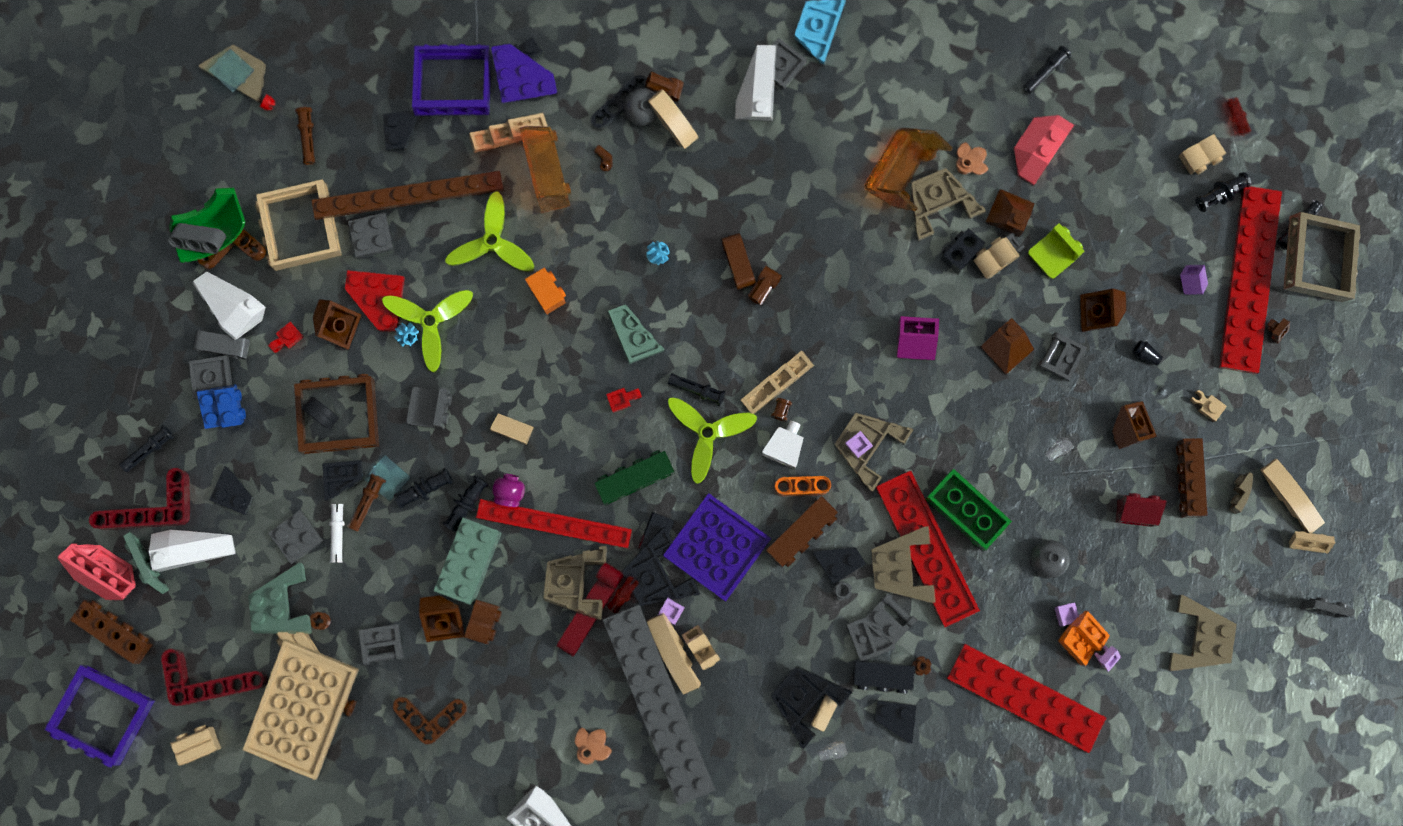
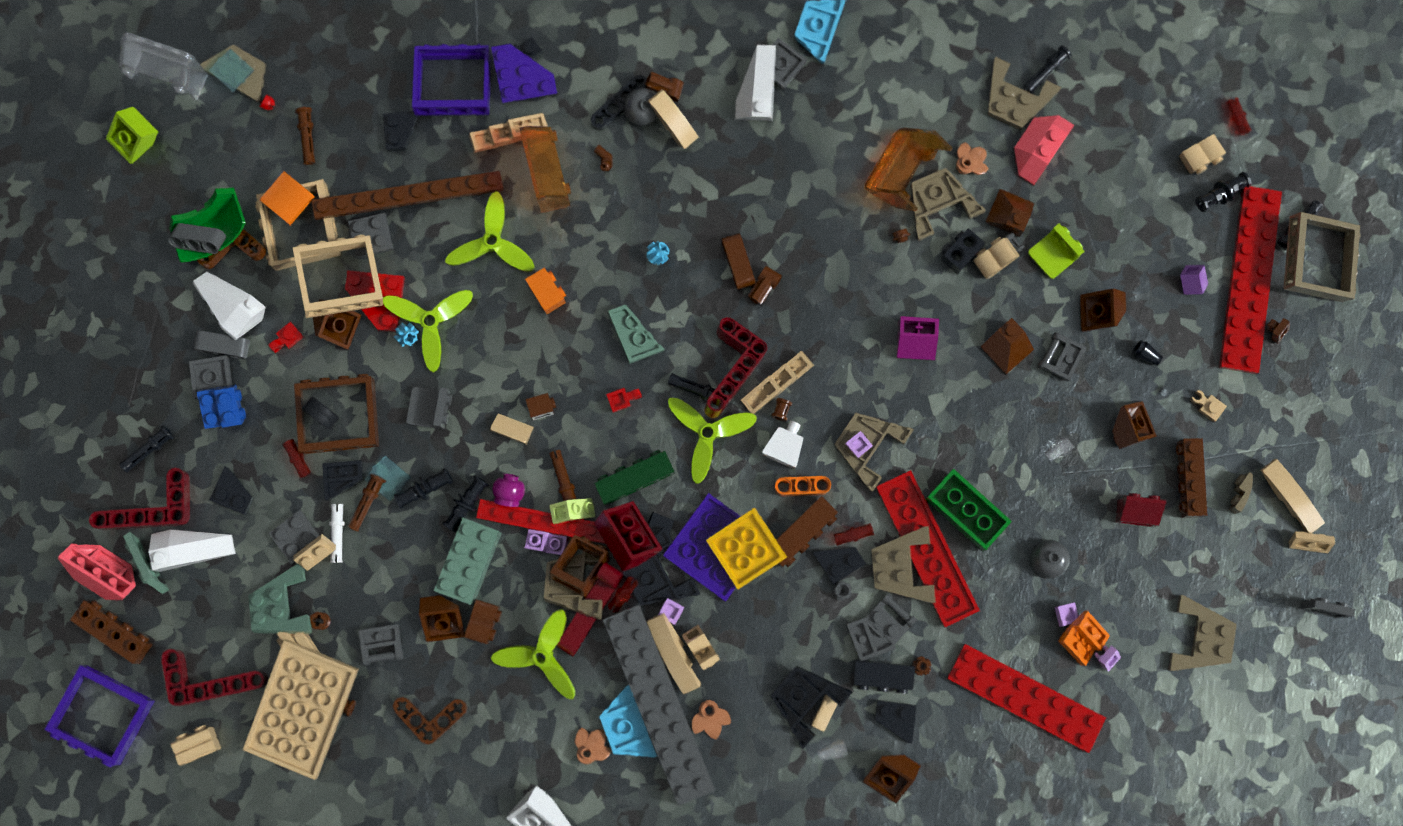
(131, 134): none -> lime slope
(161, 63): none -> clear windscreen
(287, 198): none -> orange slope
(296, 458): none -> clear red pin
(314, 552): none -> tan plate
(341, 304): none -> tan window
(525, 656): none -> lime piece
(541, 406): none -> reddish brown brick
(546, 542): none -> lavender slope
(566, 488): none -> reddish brown pin
(570, 582): none -> reddish brown window
(572, 510): none -> yellowish green bracket
(626, 727): none -> medium azure wing
(627, 535): none -> dark red slope
(712, 722): none -> nougat plate
(739, 369): none -> dark red beam
(746, 548): none -> yellow plate
(853, 534): none -> clear red pin
(892, 776): none -> reddish brown slope
(901, 235): none -> reddish brown plate
(1012, 103): none -> dark tan wing

